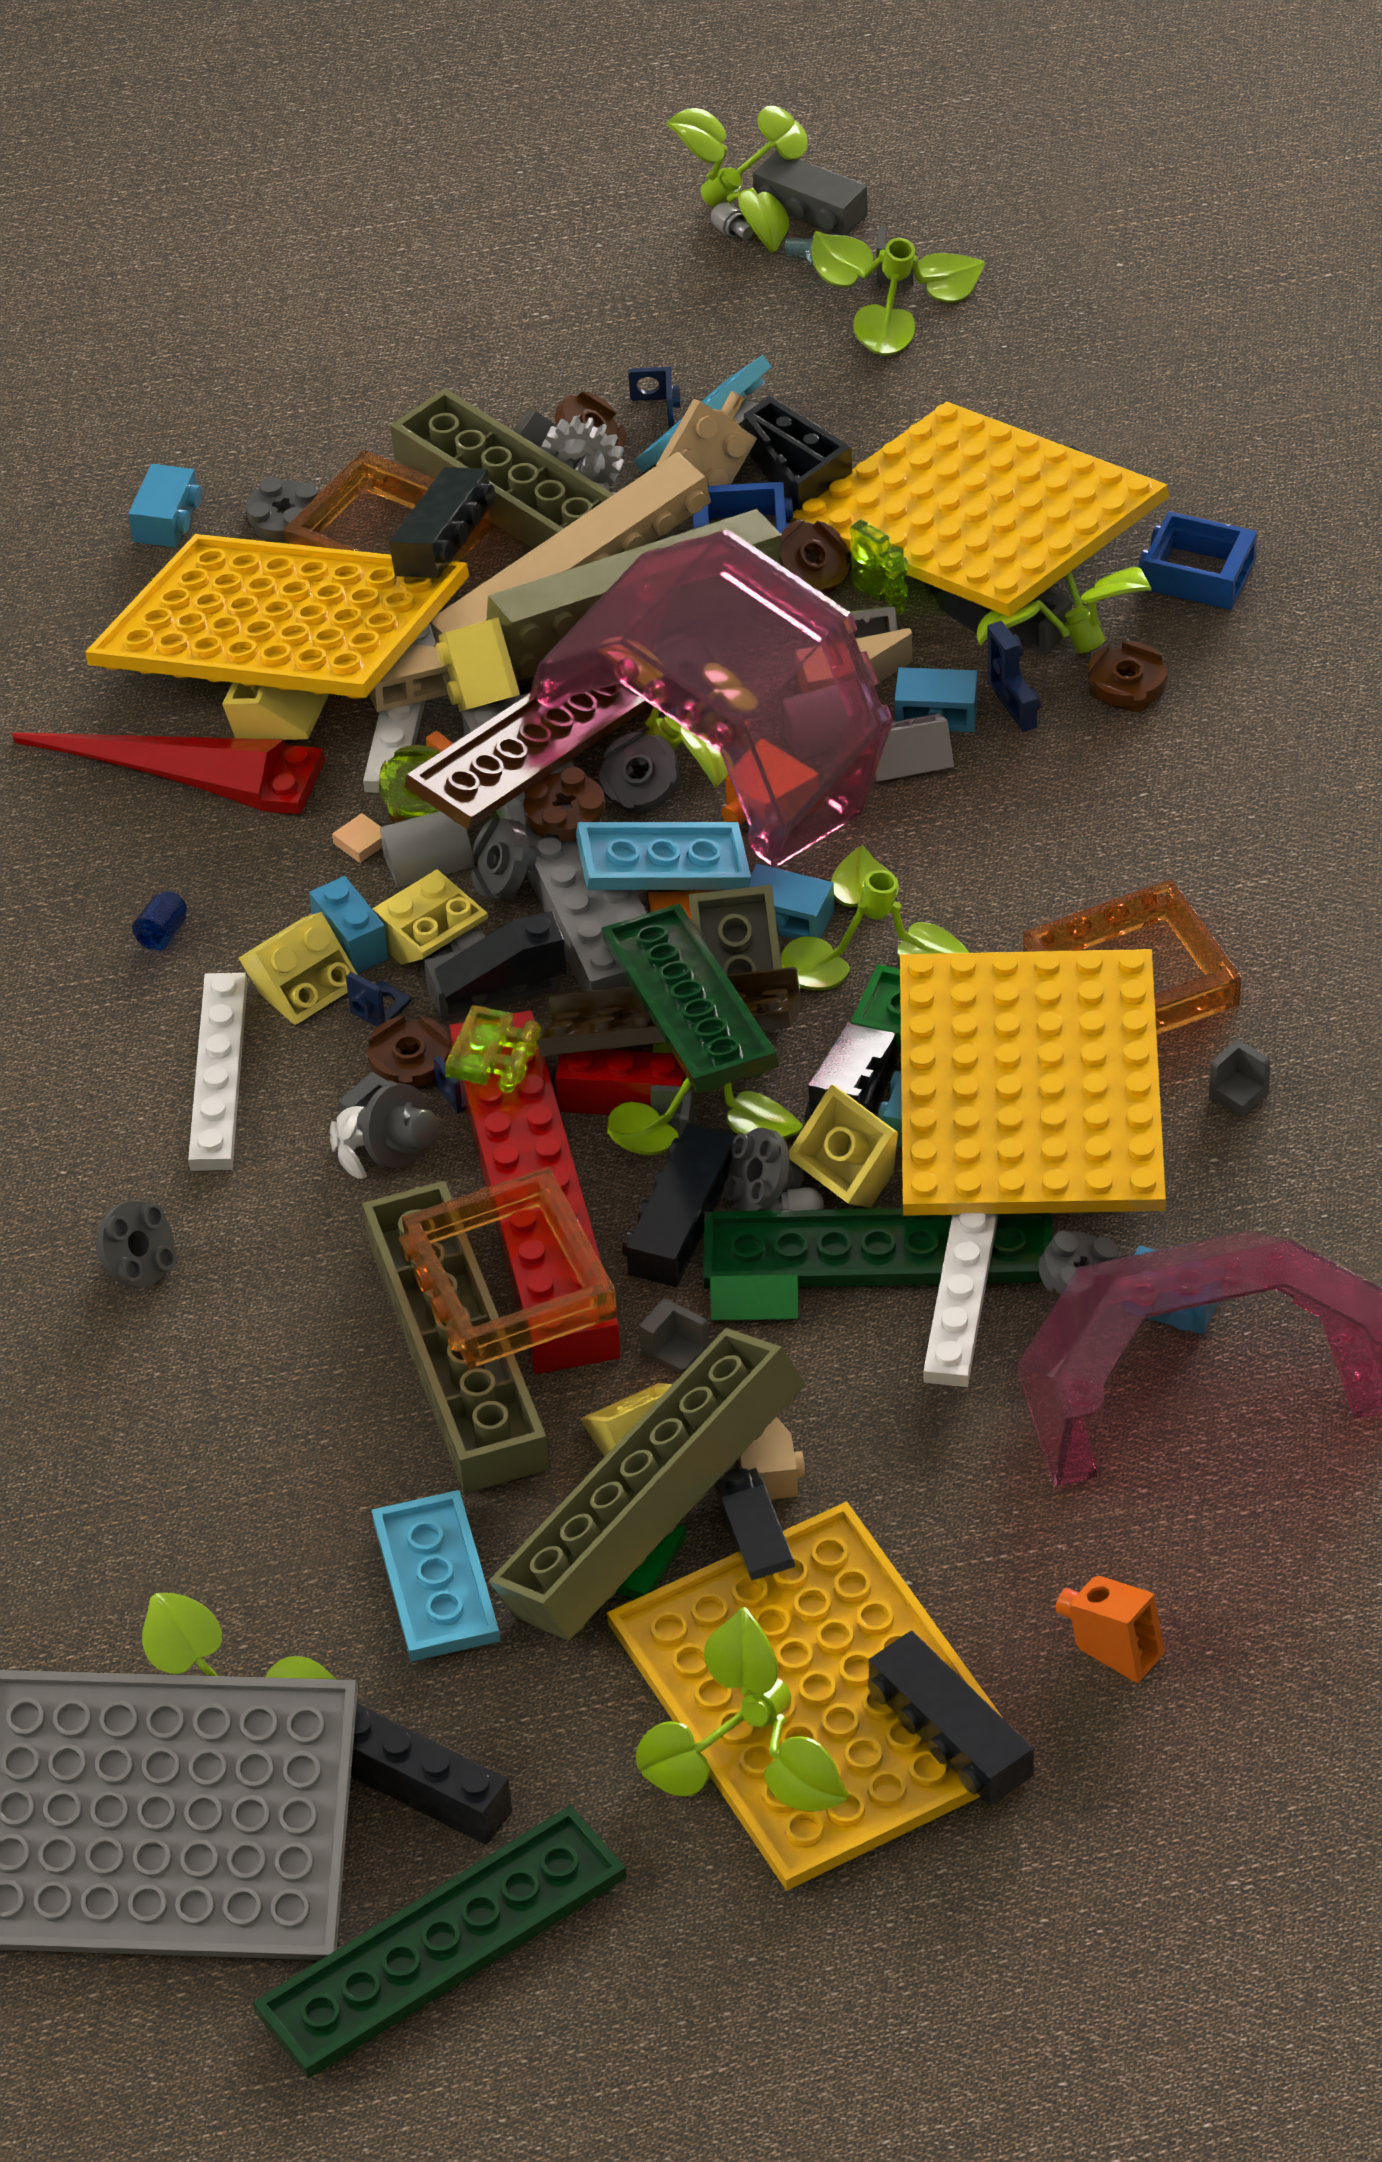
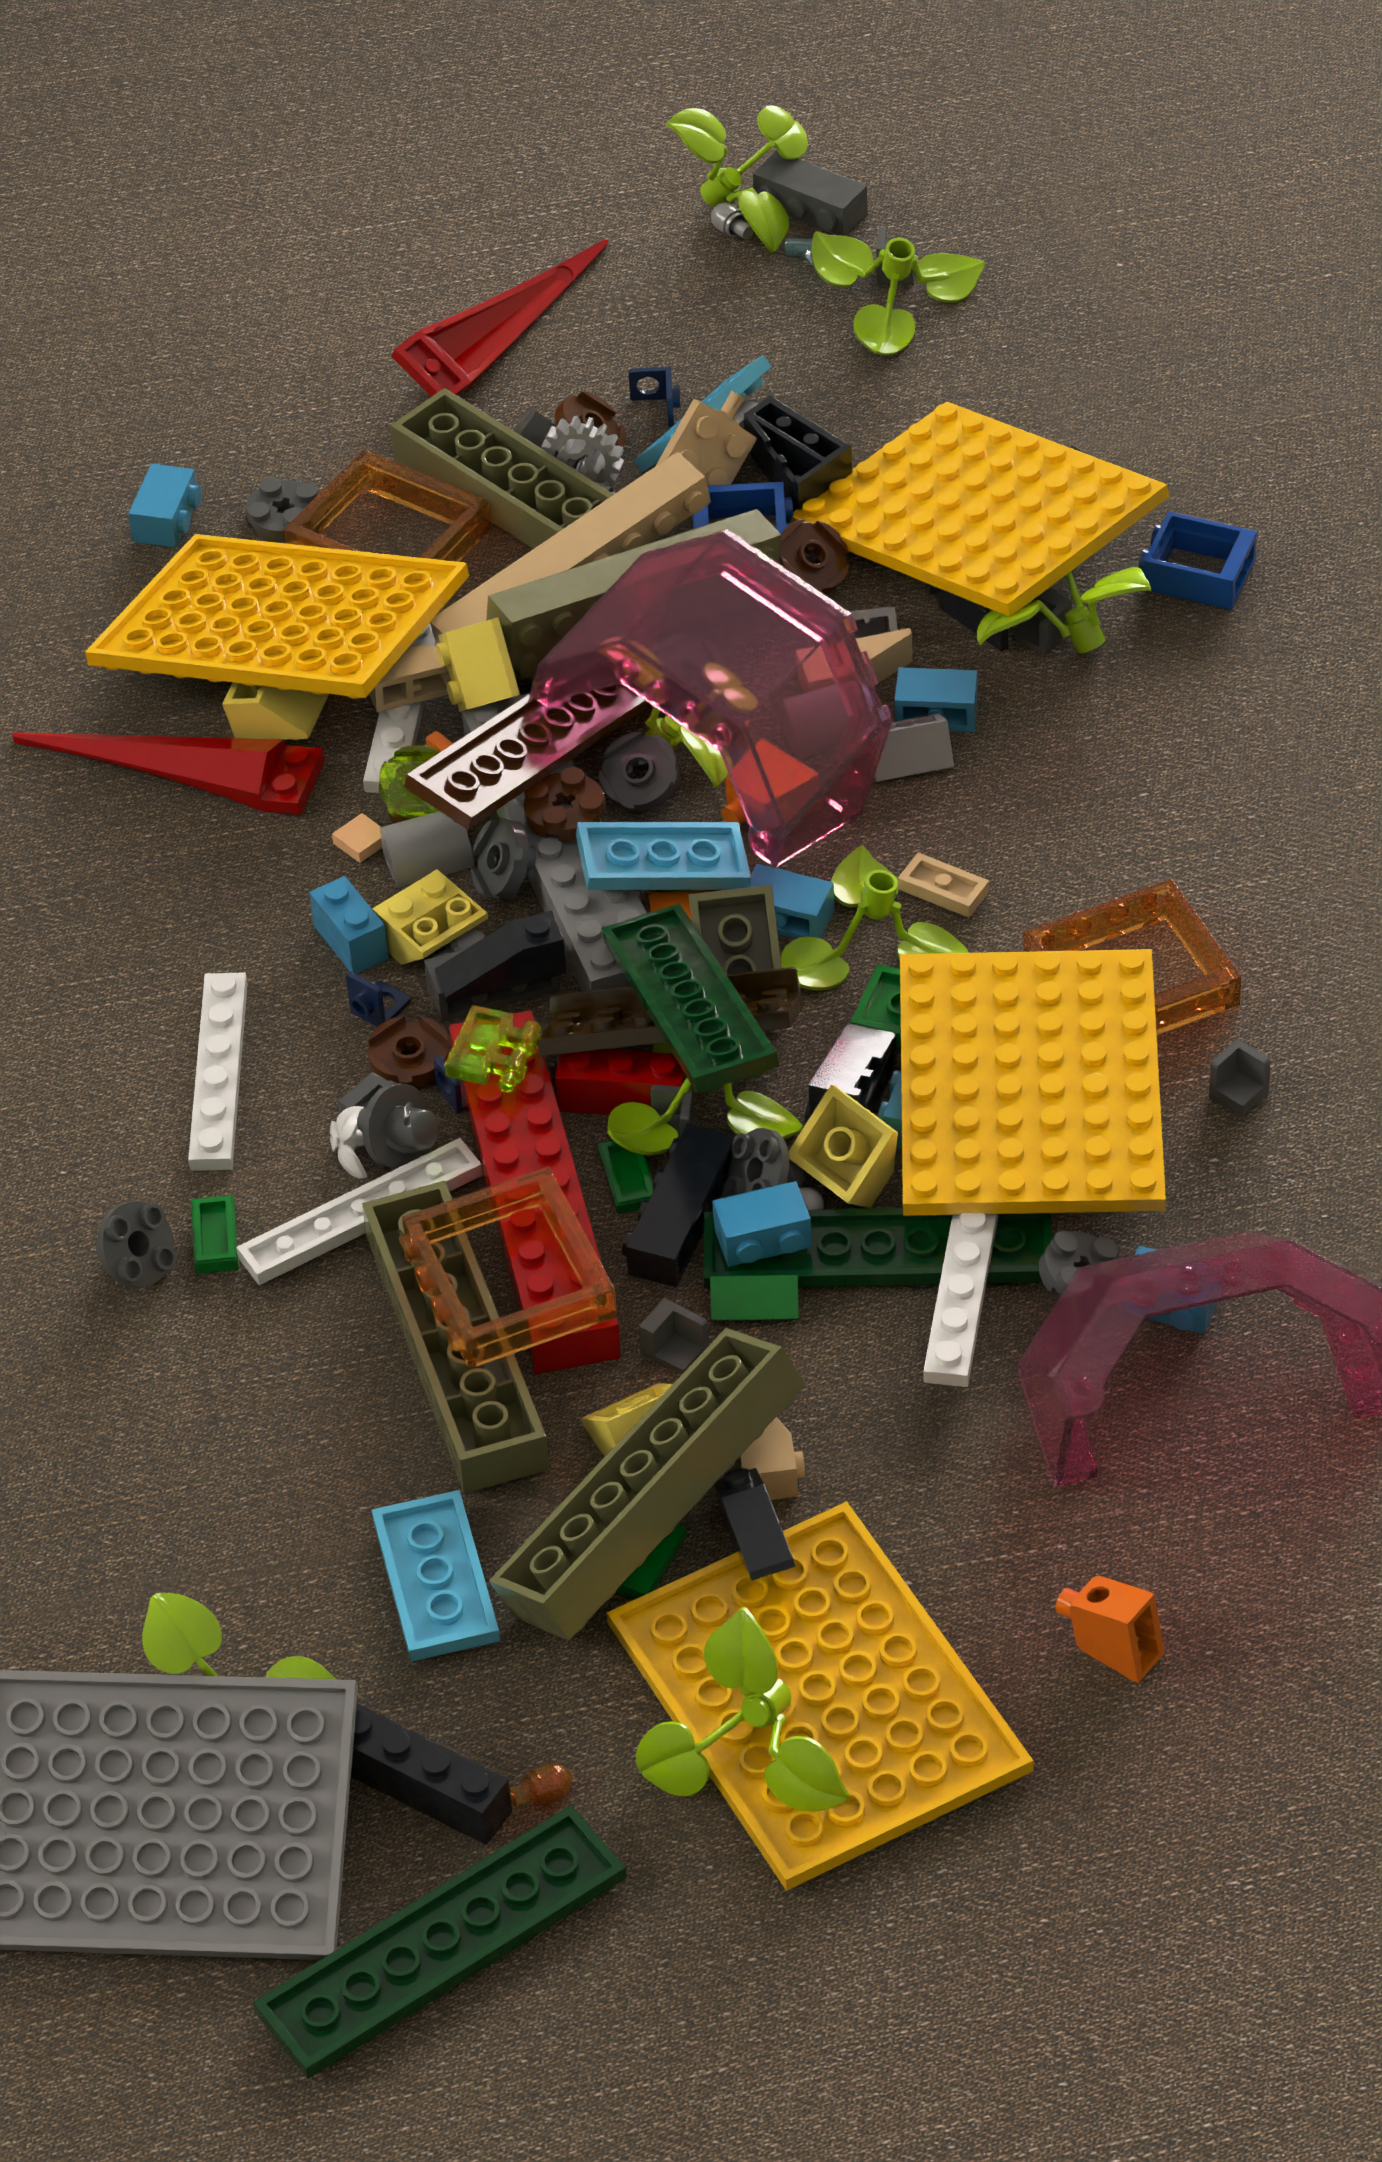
(160, 920): clear blue brick -> none
(214, 1234): none -> green tile
(299, 968): light yellow slope -> none
(344, 1218): none -> white plate
(441, 522): black brick -> none
(467, 344): none -> red plate
(543, 1785): none -> clear orange cylinder
(626, 1176): none -> green tile
(762, 1224): none -> dark azure brick
(877, 566): clear neon green plate -> none
(943, 885): none -> tan plate
(950, 1718): black brick -> none
(1006, 677): dark blue plate -> none
(1132, 692): reddish brown plate -> none

